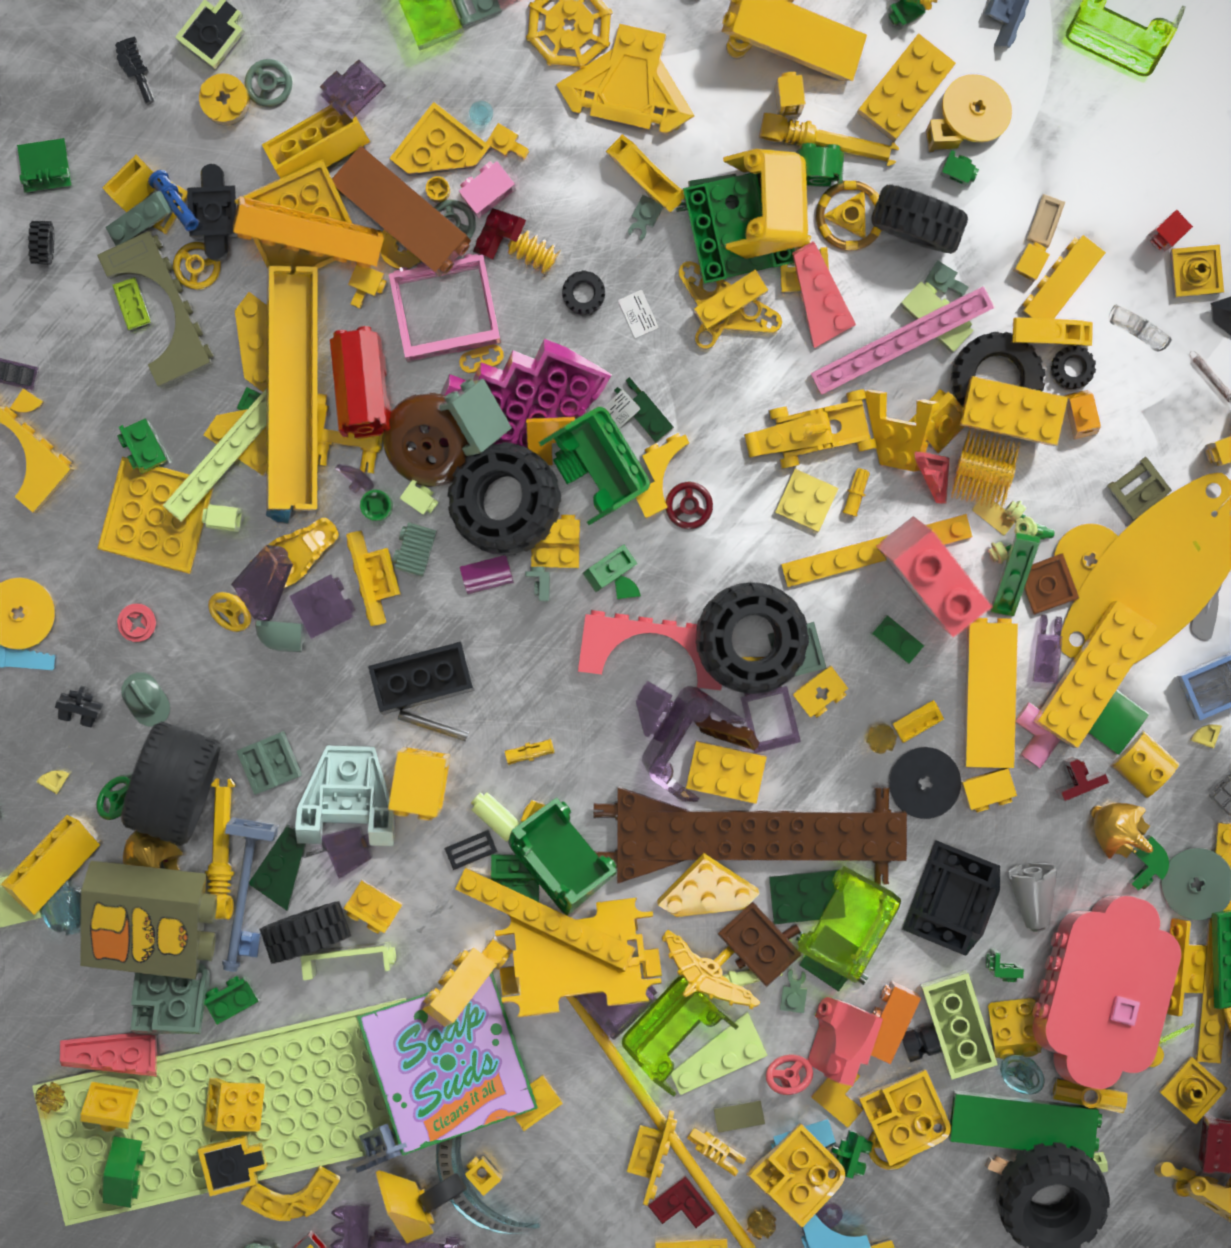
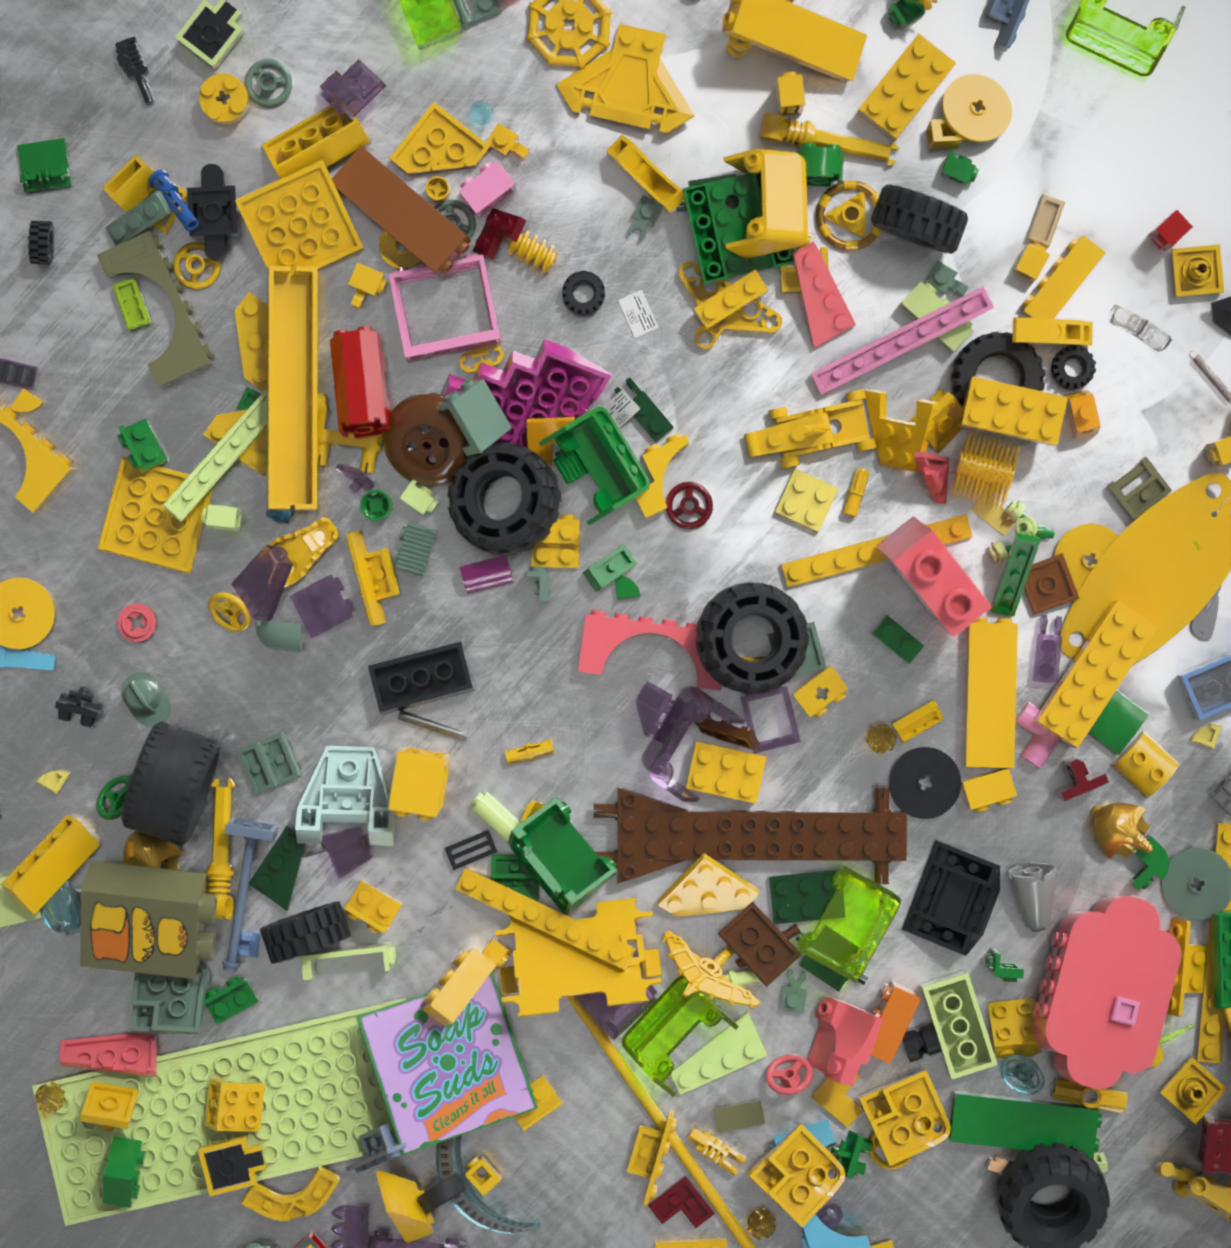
(308, 232): light orange brick -> none

